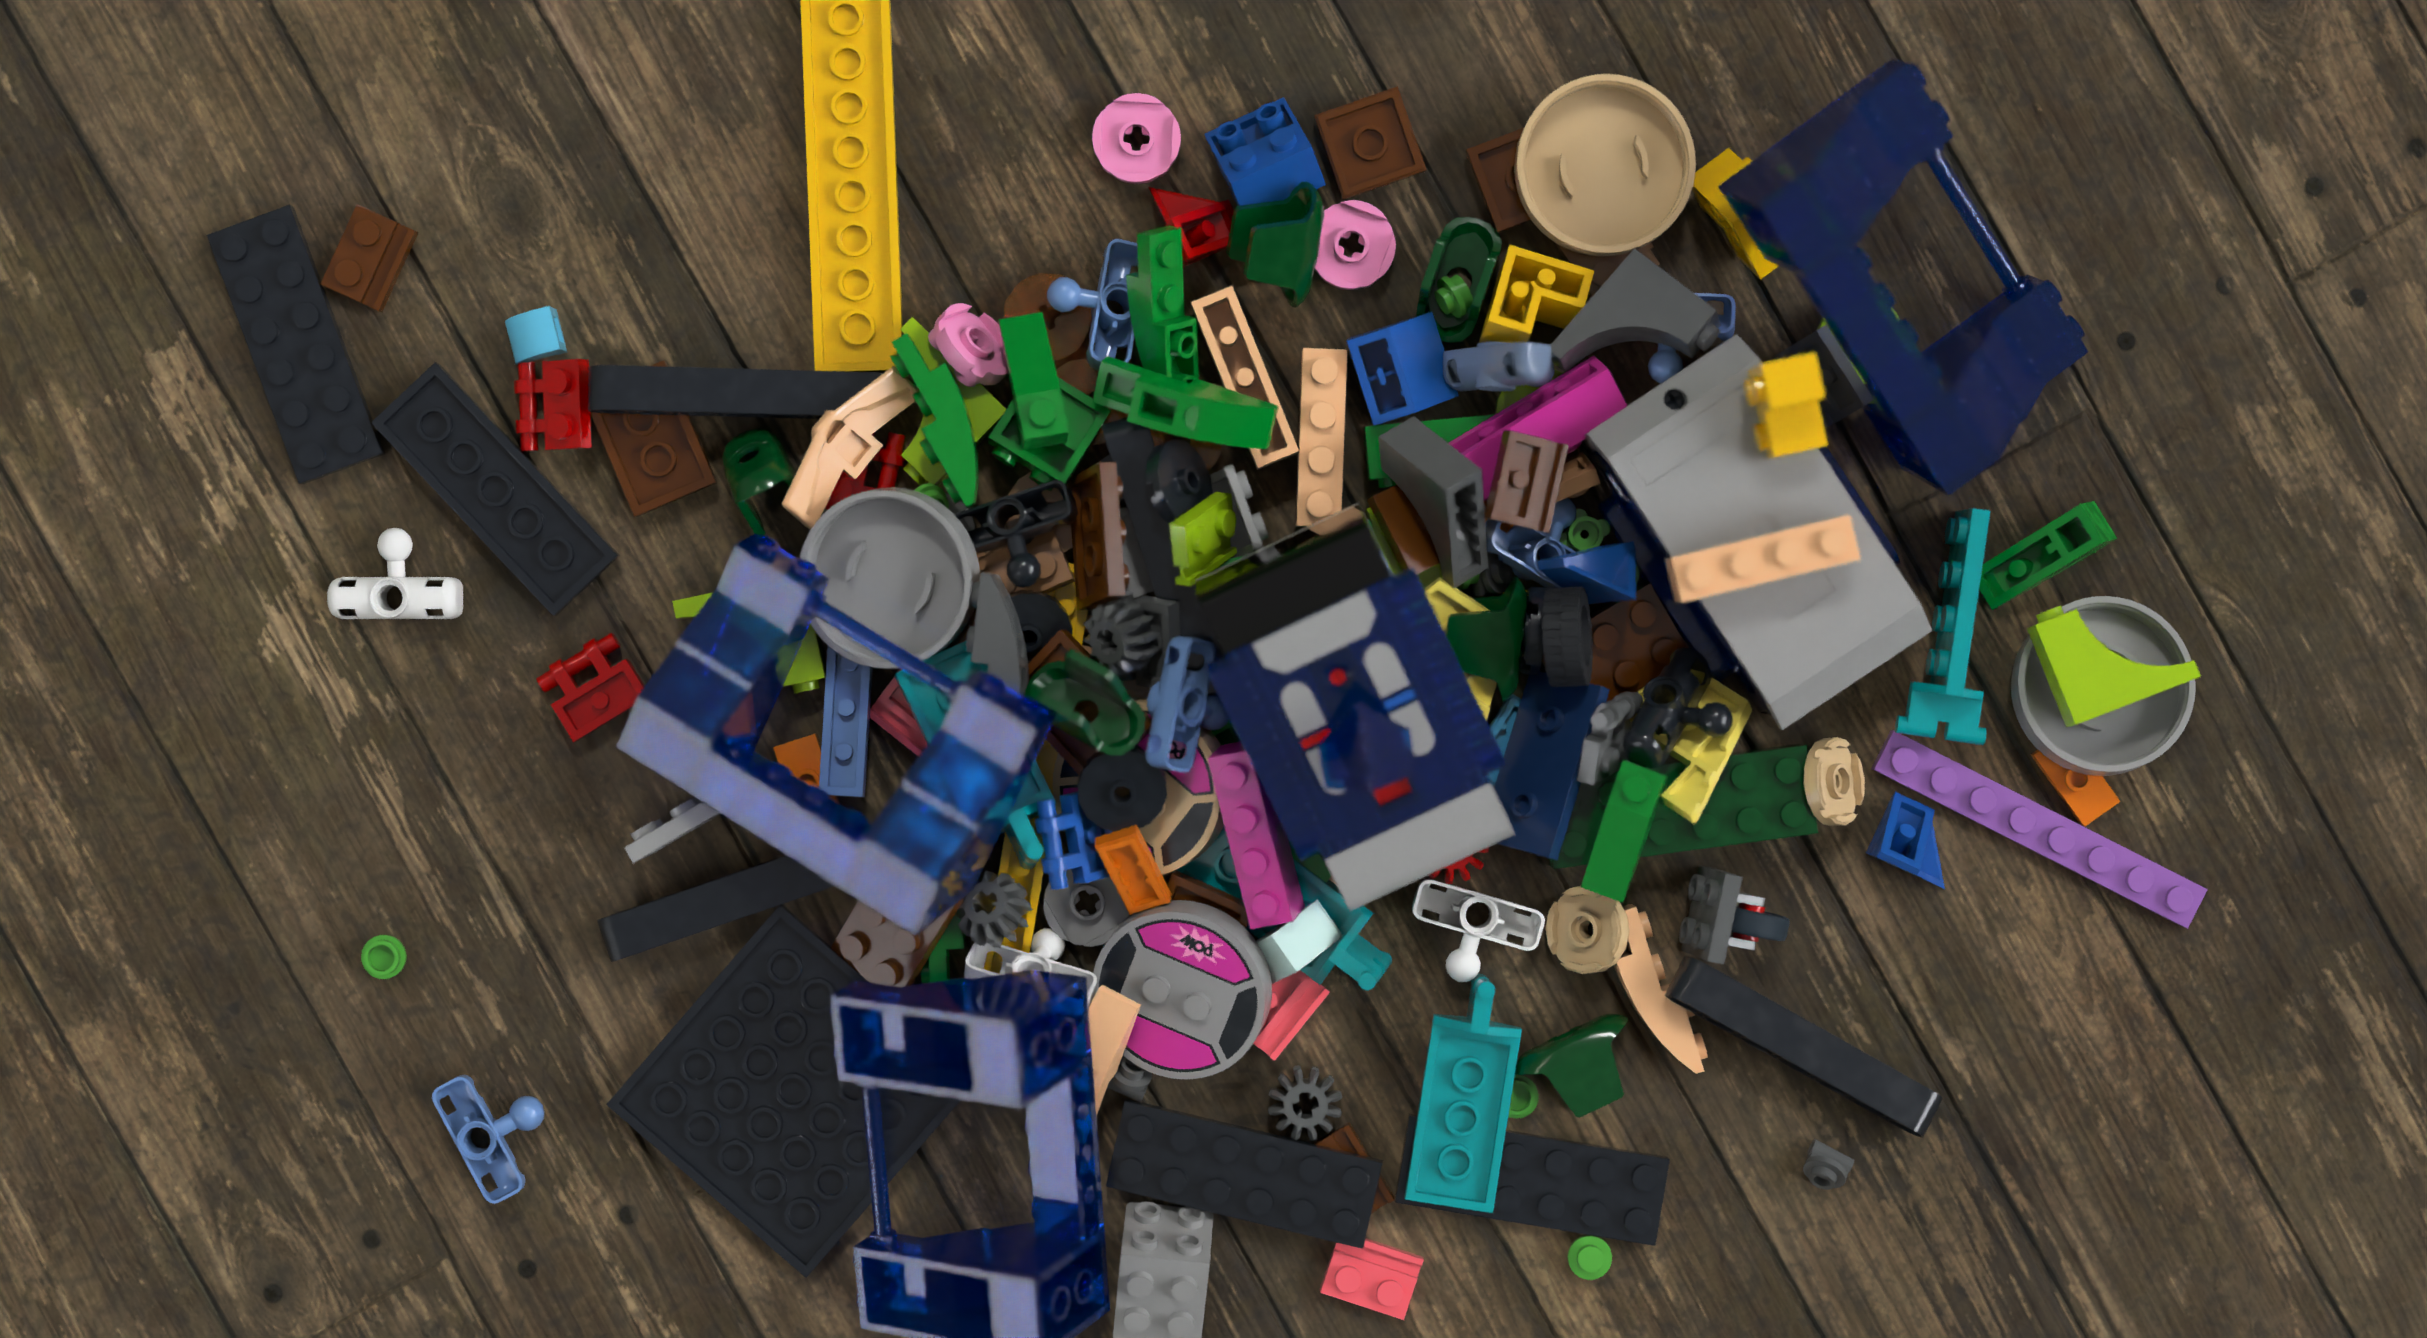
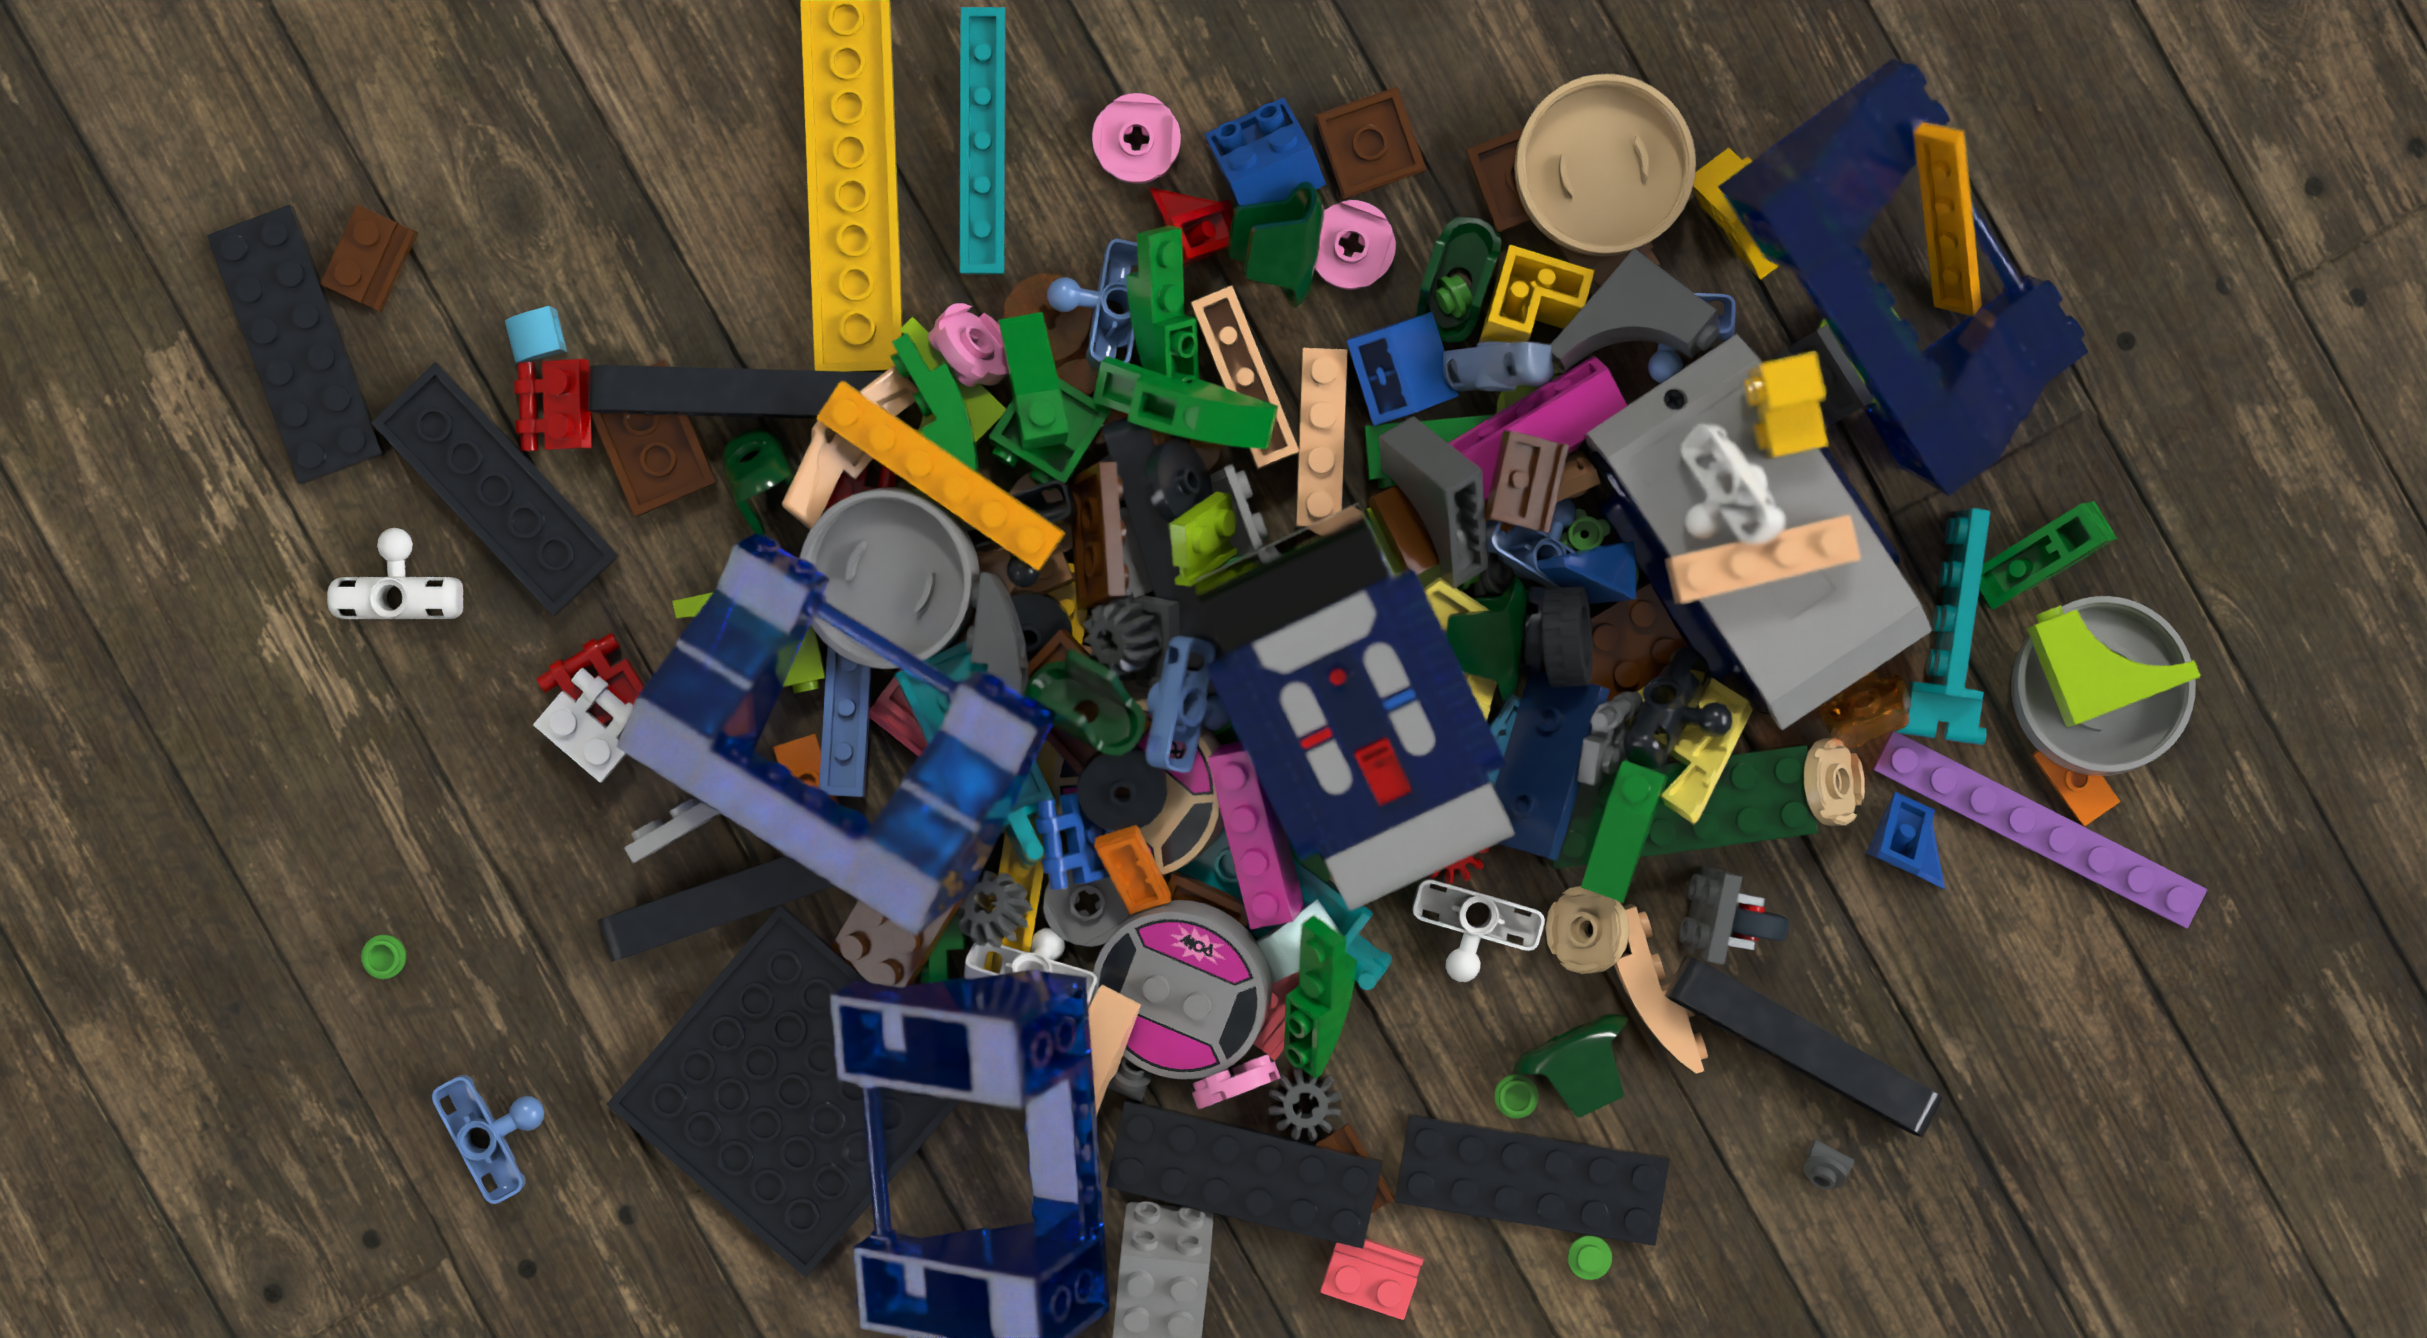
(580, 733): none -> white plate
(940, 475): none -> light orange plate
(982, 140): none -> teal plate
(1247, 1077): none -> bright pink plate
(1322, 999): none -> green slope
(1366, 752): clear blue slope -> none
(1464, 1106): teal hinge -> none
(1731, 487): none -> white piece
(1885, 709): none -> clear orange plate
(1948, 218): none -> light orange plate

